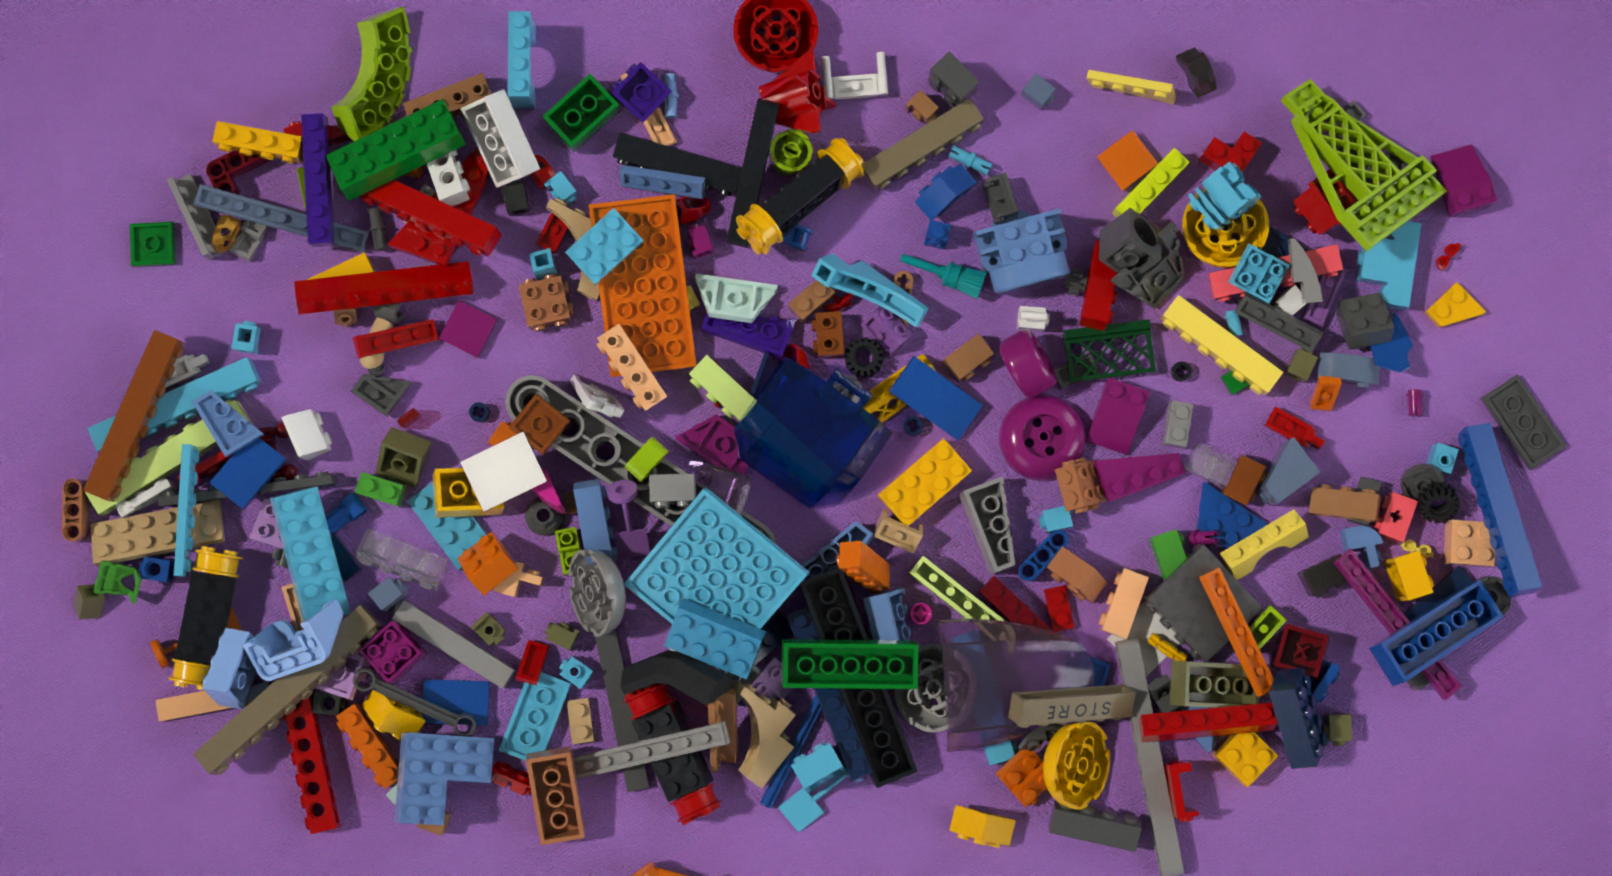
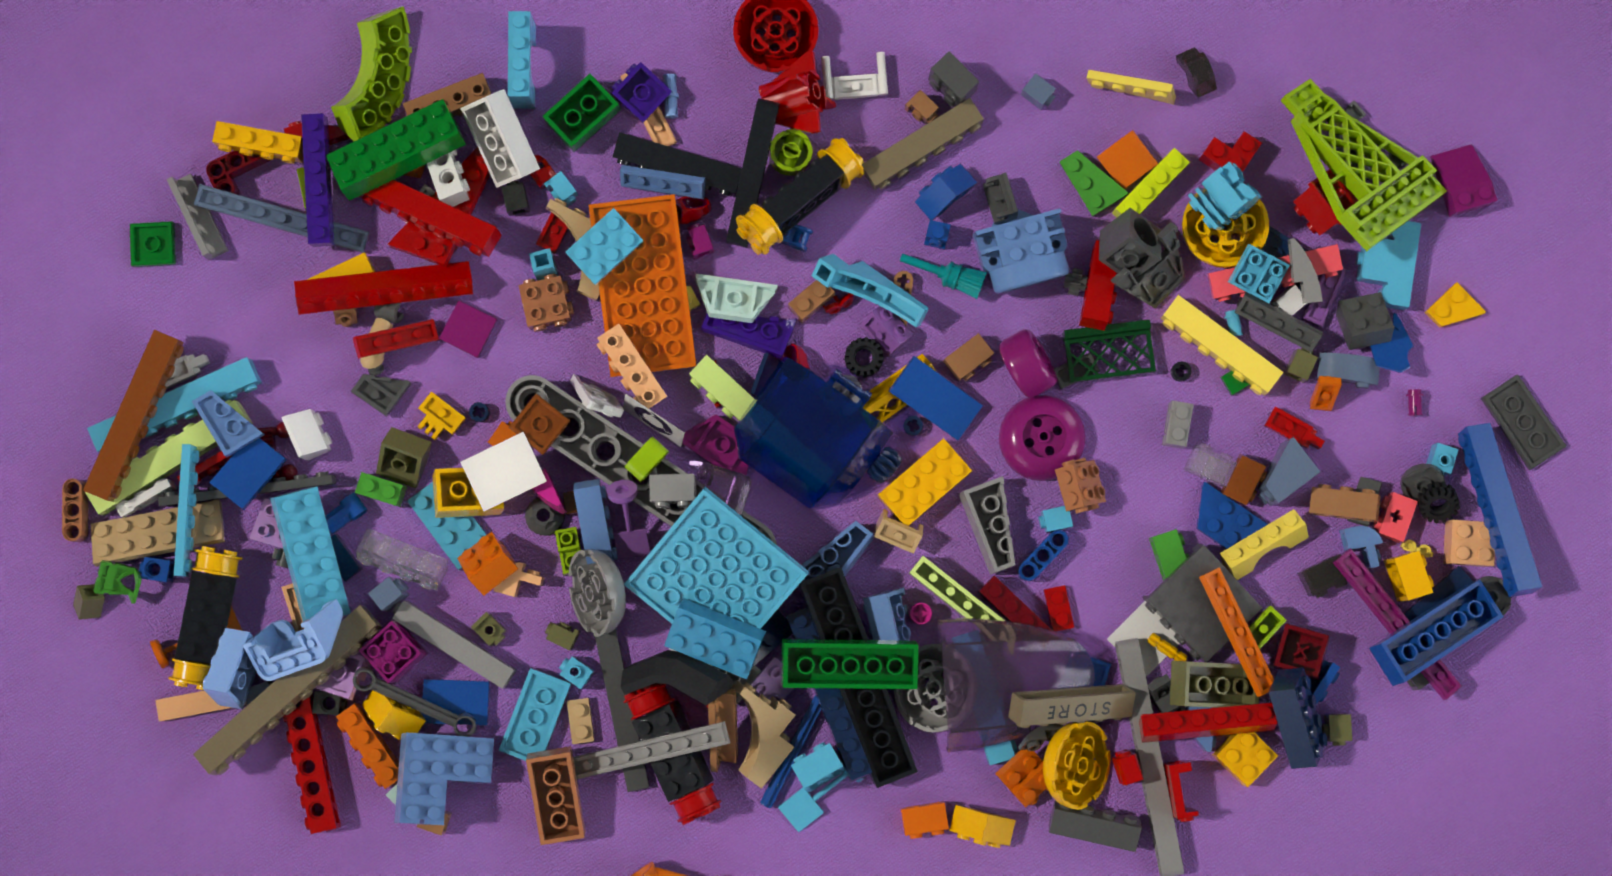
(225, 233): pearl gold rock -> none
(241, 331): medium azure brick -> none
(248, 240): light grey slope -> none
(377, 229): dark grey axle -> none
(409, 418): clear red tile -> none
(439, 416): none -> yellow hinge
(504, 773): red hinge -> none
(532, 662): red tile -> none
(653, 420): none -> white sticker
(829, 334): dark orange brick -> none
(864, 566): orange brick -> none
(884, 465): none -> dark blue gear
(924, 819): none -> orange brick
(970, 160): medium azure pin -> none
(1032, 318): white brick -> none
(1080, 576): nougat brick -> none
(1091, 183): none -> bright green wing
(1117, 416): magenta slope -> none
(1123, 603): light nougat brick -> none
(1127, 767): none -> red brick
(1131, 474): magenta wing -> none
(1203, 537): magenta pin -> none
(1450, 250): red piece -> none

